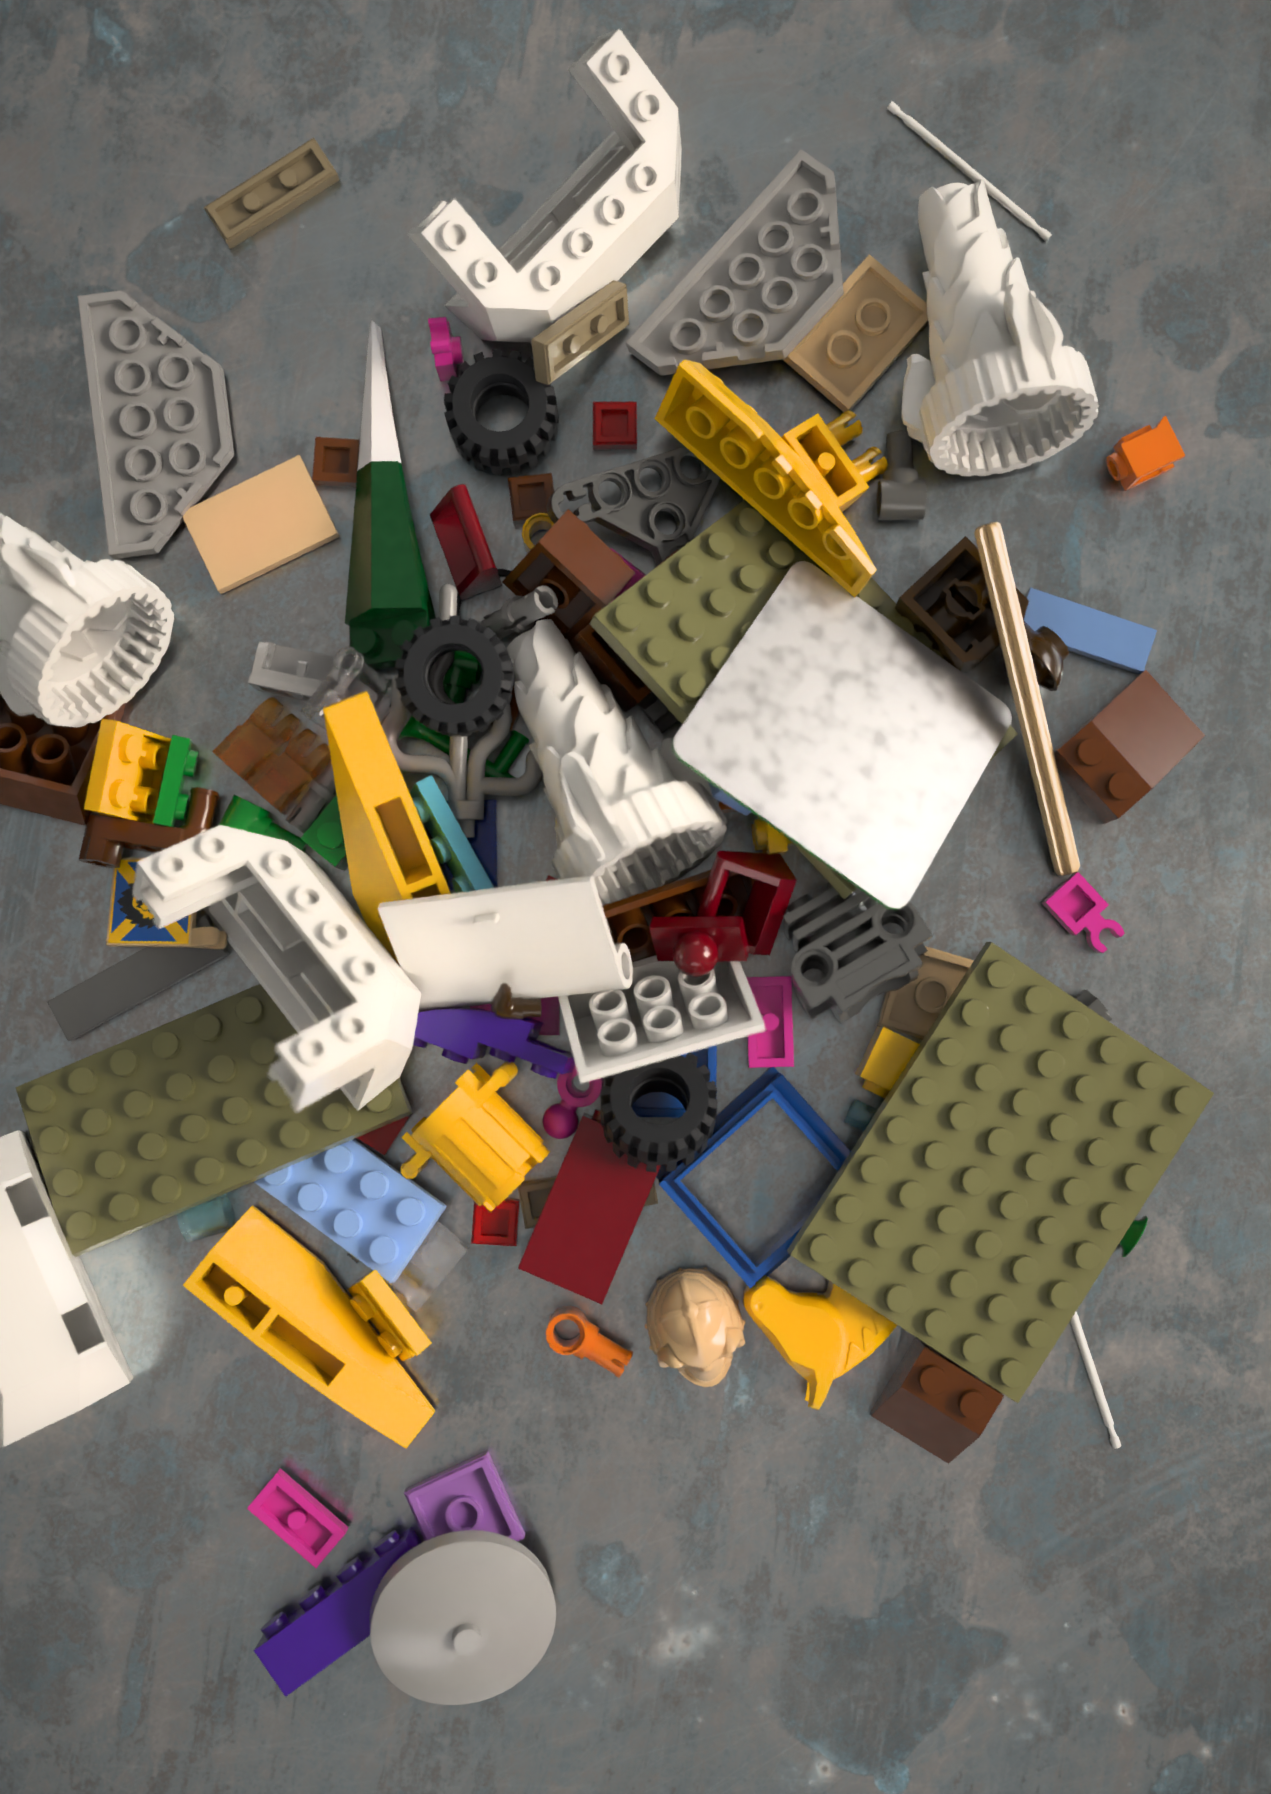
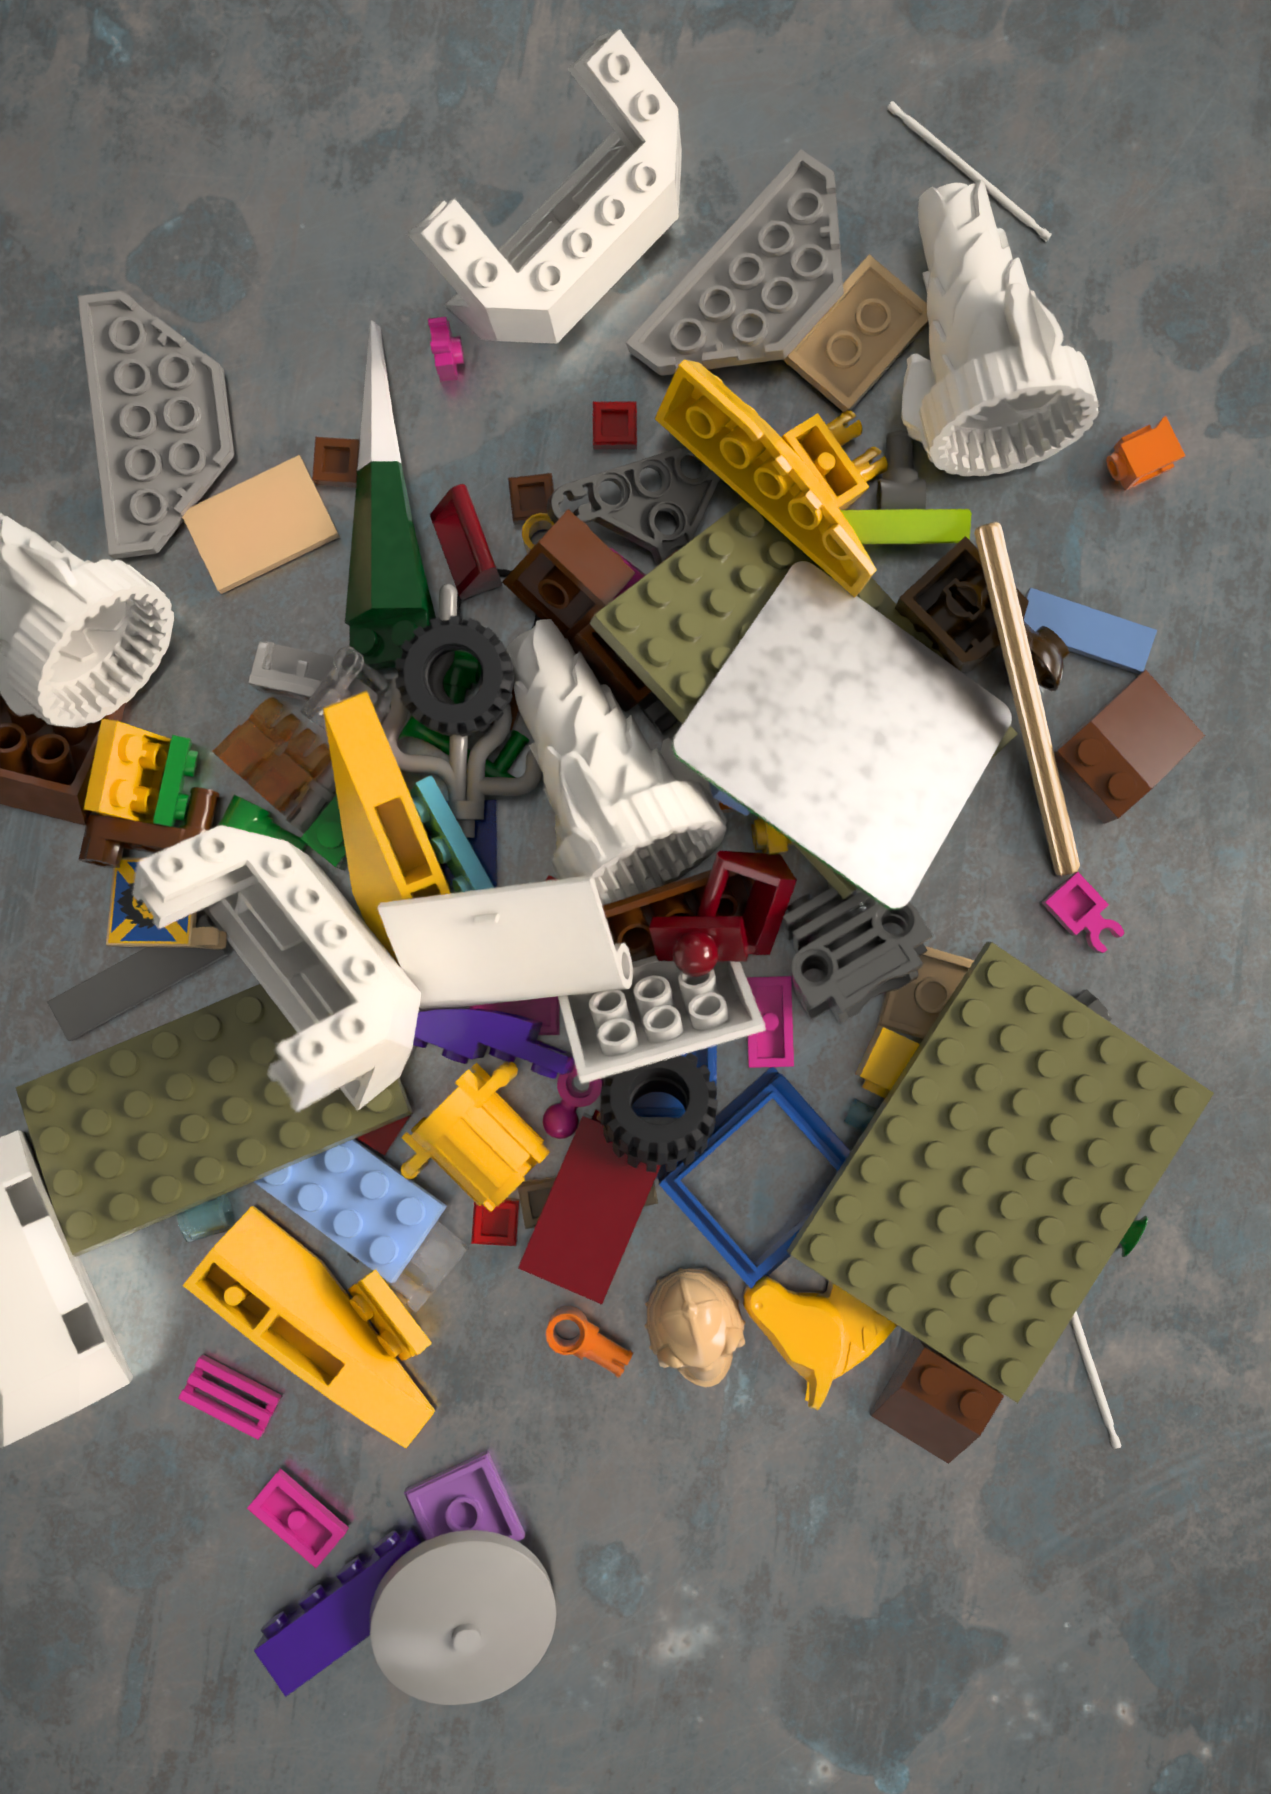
(222, 1412): none -> dark pink tile
(271, 193): dark tan tile -> none
(493, 378): black tyre -> none
(514, 1008): dark brown animal -> none
(520, 612): light grey pin -> none
(580, 332): dark tan tile -> none
(910, 525): none -> lime slope

